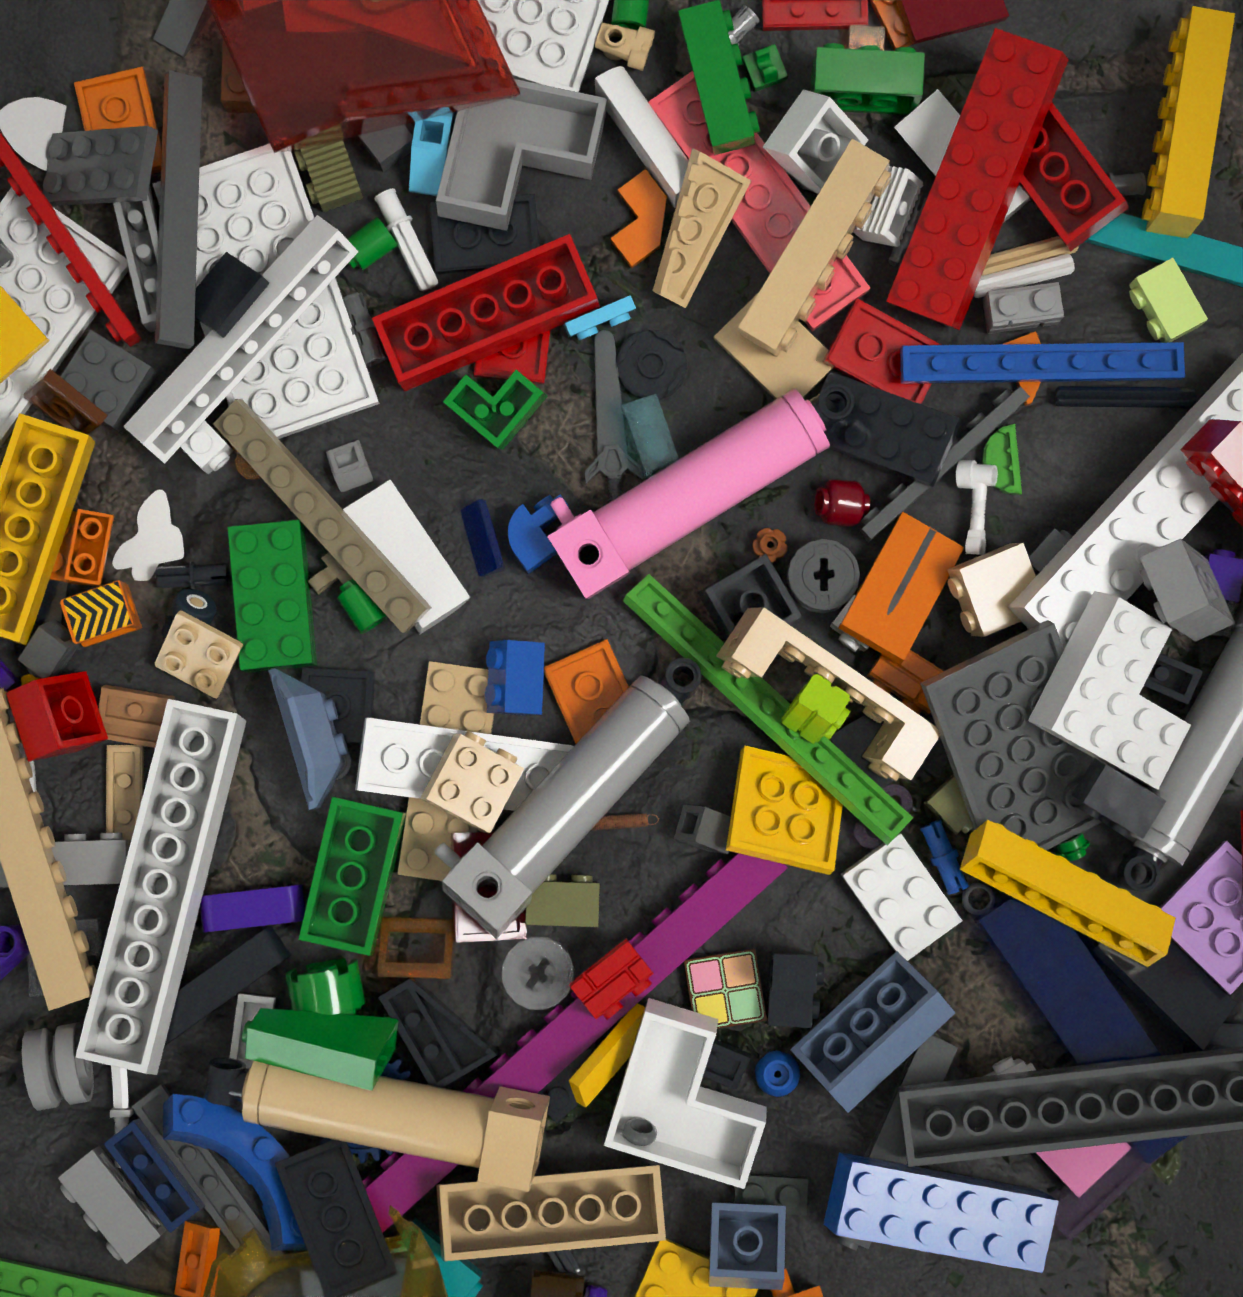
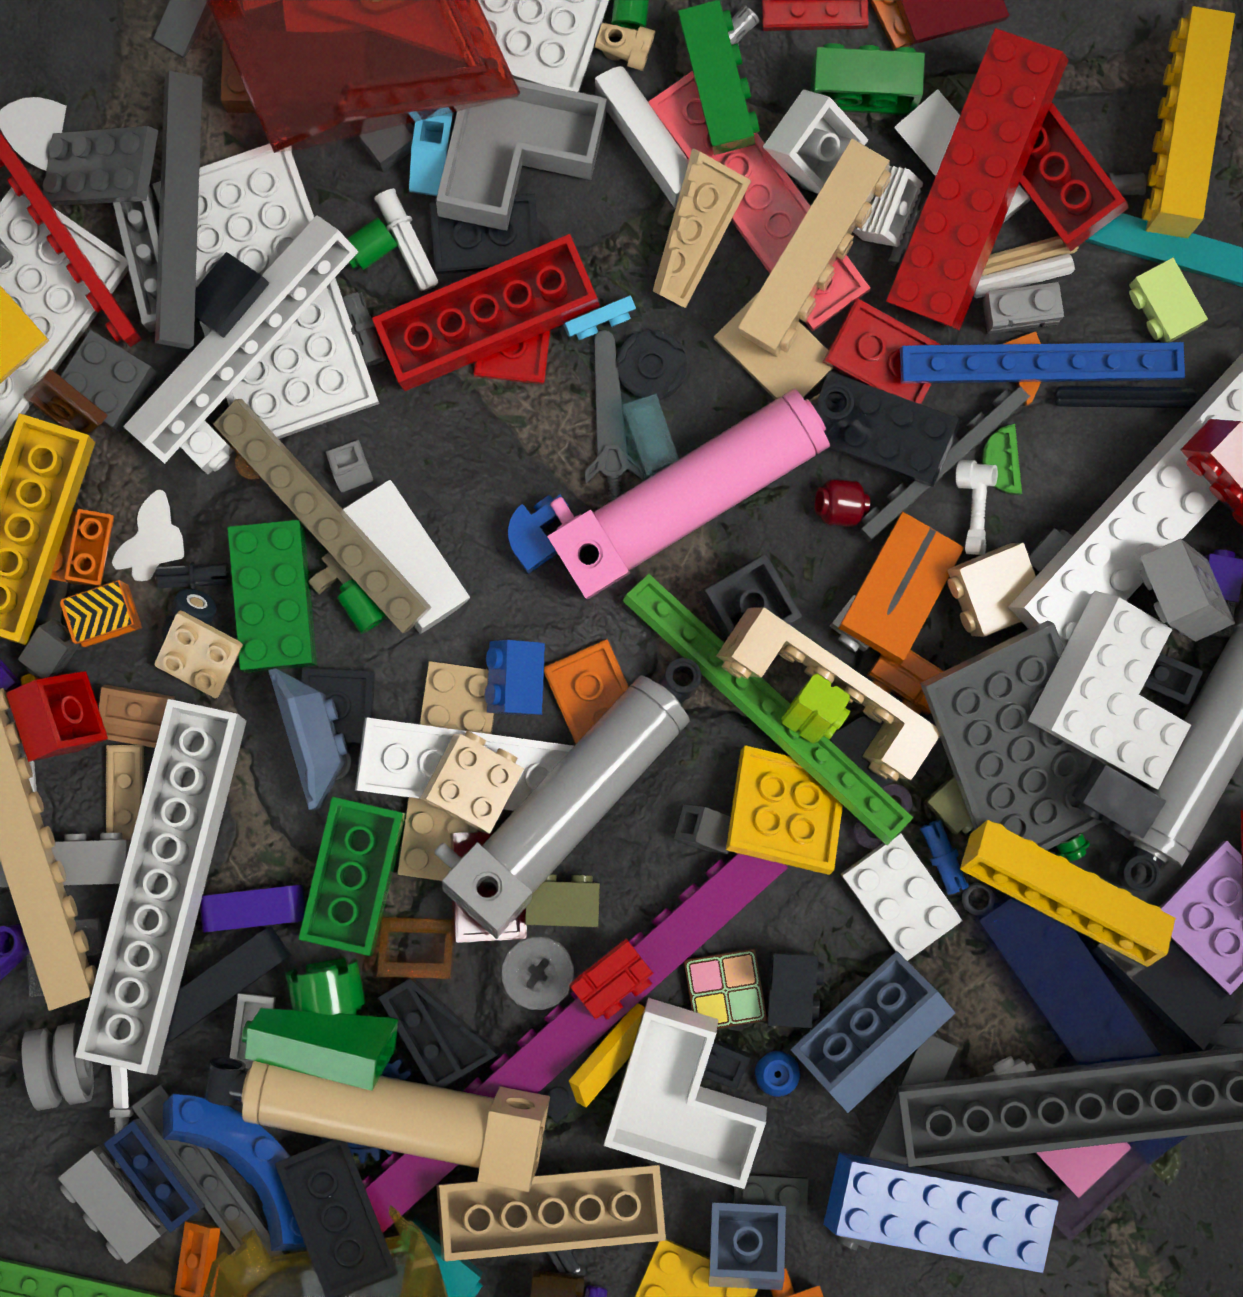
(118, 102): orange tile -> none
(330, 173): olive brick -> none
(482, 538): clear blue slope -> none
(498, 415): green brick -> none
(628, 822): nougat piece -> none
(641, 1139): dark grey piece -> none
(643, 234): orange tile -> none
(764, 68): green tile -> none
(776, 537): dark orange plate -> none
(838, 589): dark grey piece -> none
(866, 35): clear orange plate -> none

